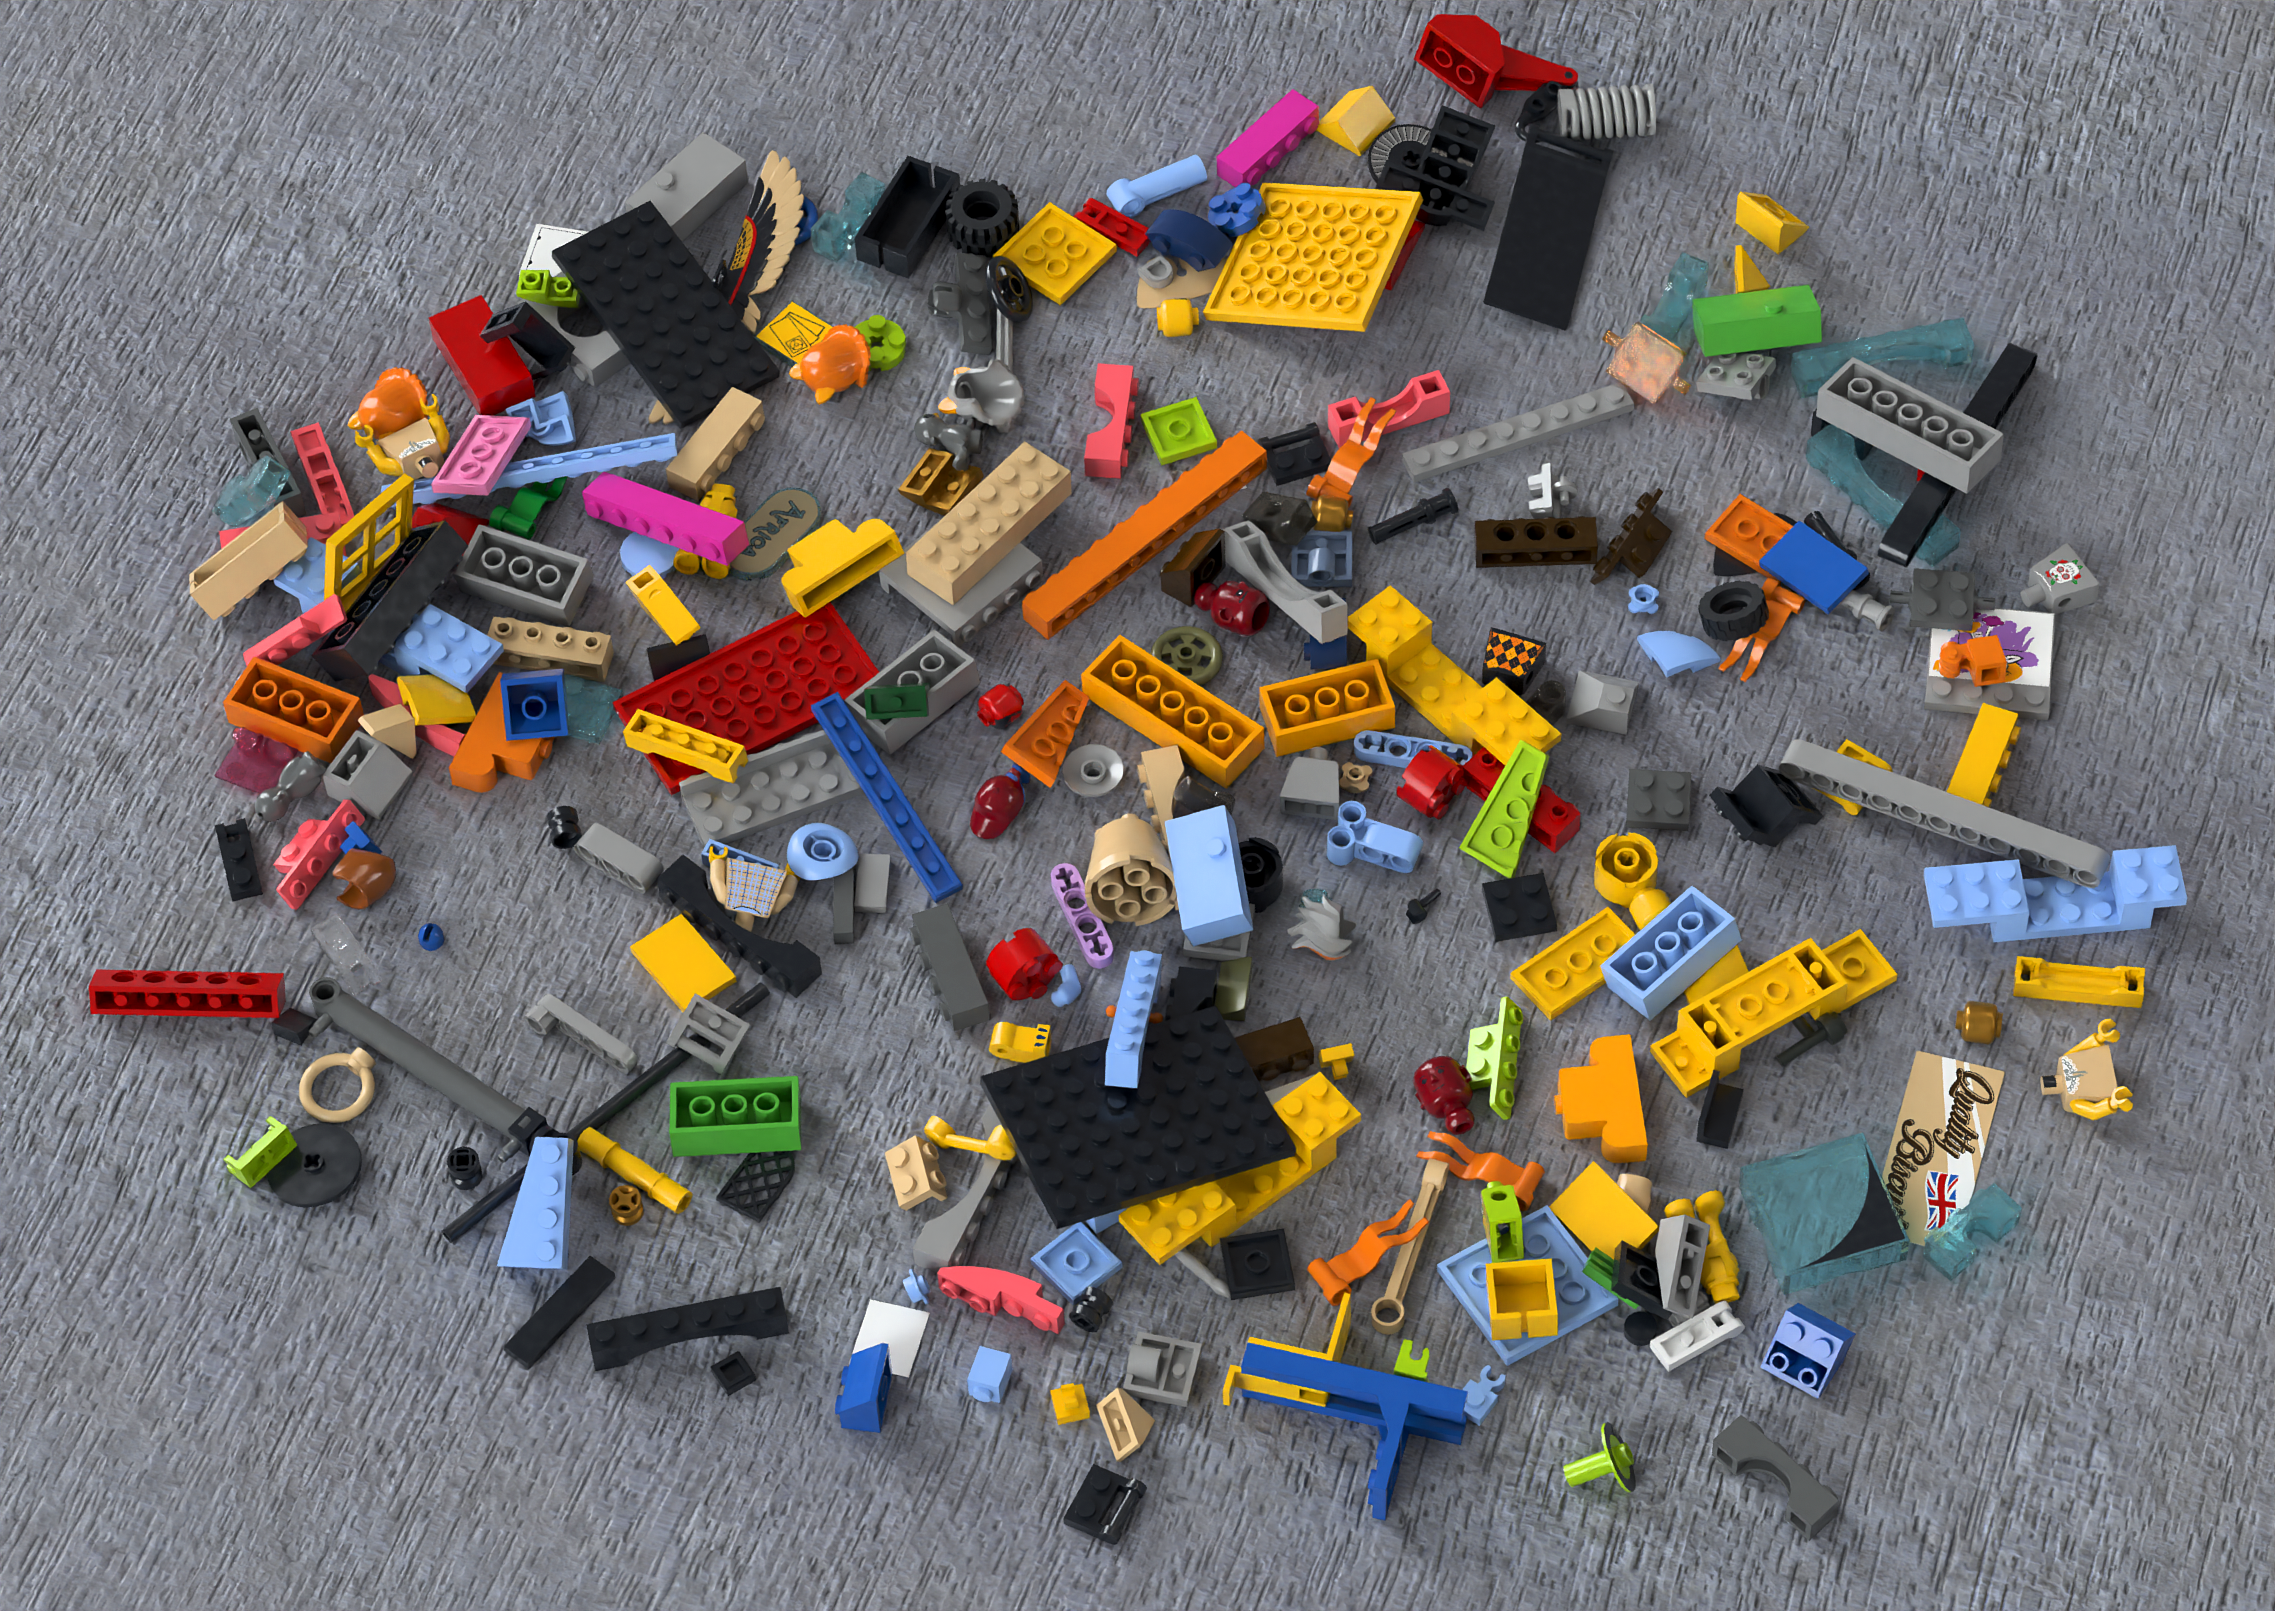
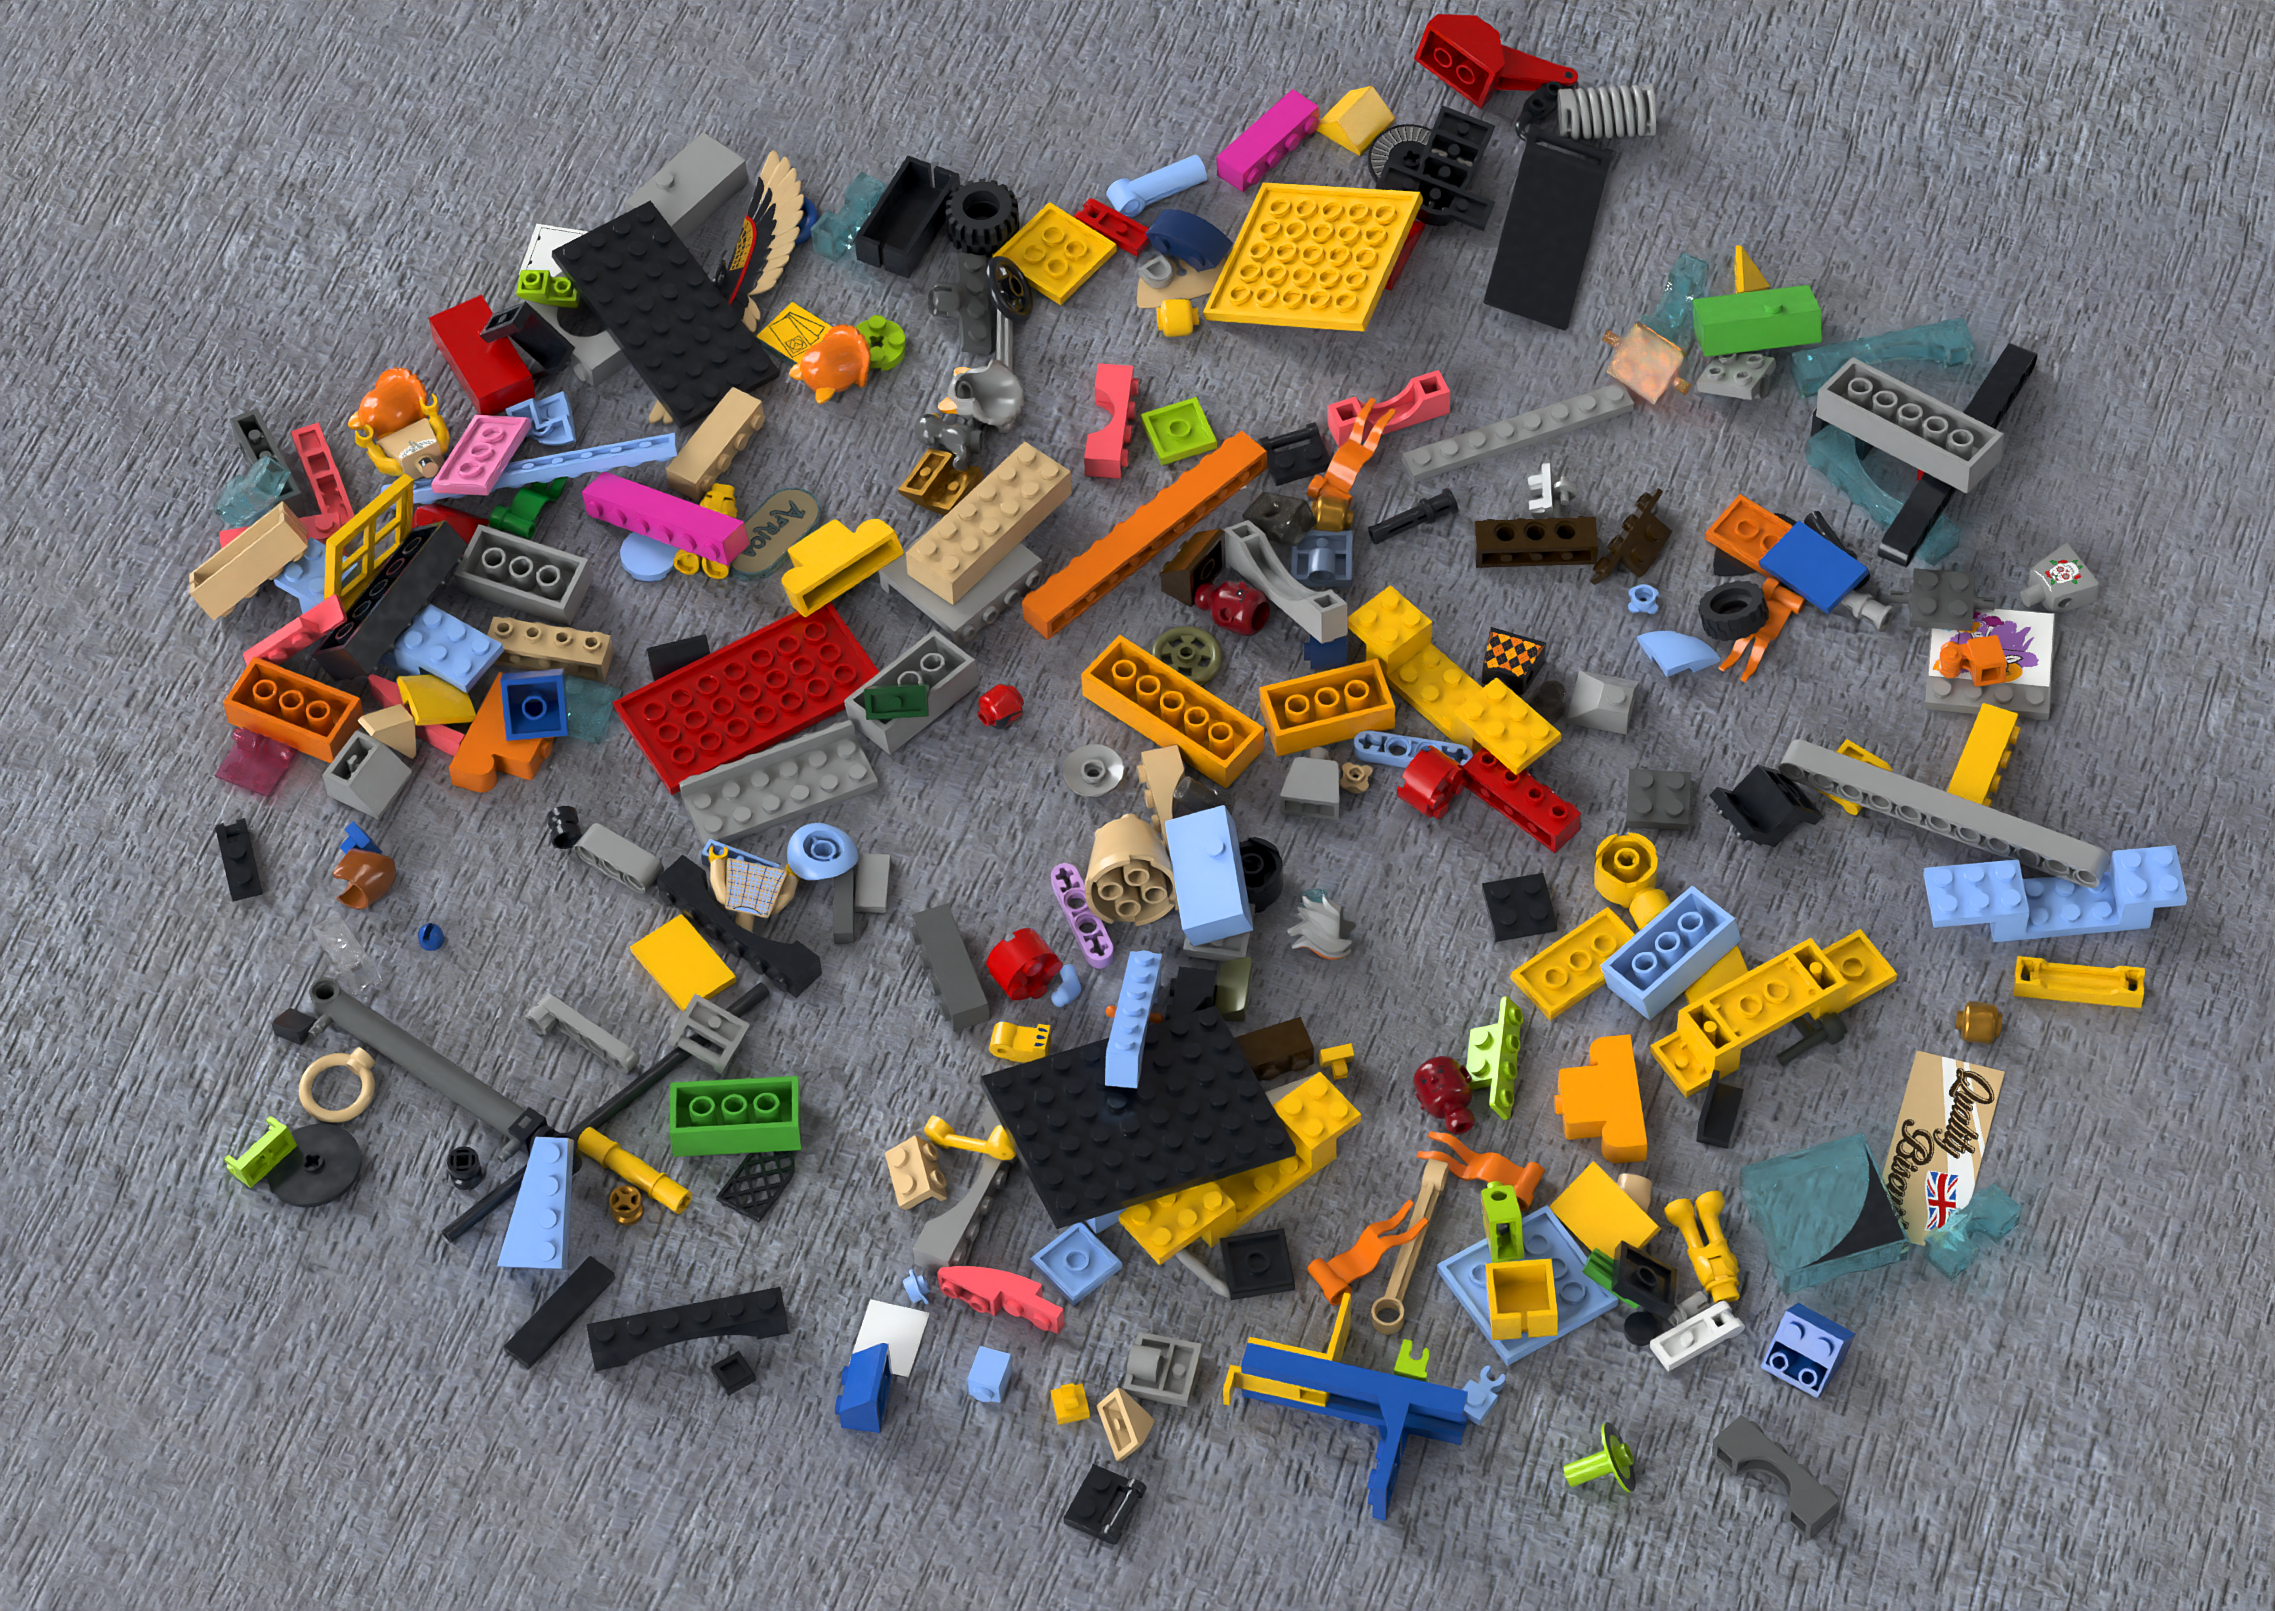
(187, 993): red brick -> none
(296, 781): dark grey animal -> none
(313, 853): coral bracket -> none
(662, 605): yellow slope -> none
(685, 745): yellow piece -> none
(886, 797): blue tile -> none
(999, 802): dark red hair -> none
(1047, 734): orange wing -> none
(1091, 1309): black wheel -> none
(1241, 198): blue plate -> none
(1371, 841): light blue piece -> none
(1416, 911): black hand -> none
(1505, 817): lime wing -> none
(1680, 1262): light grey slope -> none
(1768, 221): yellow slope -> none
(2088, 1078): torso -> none

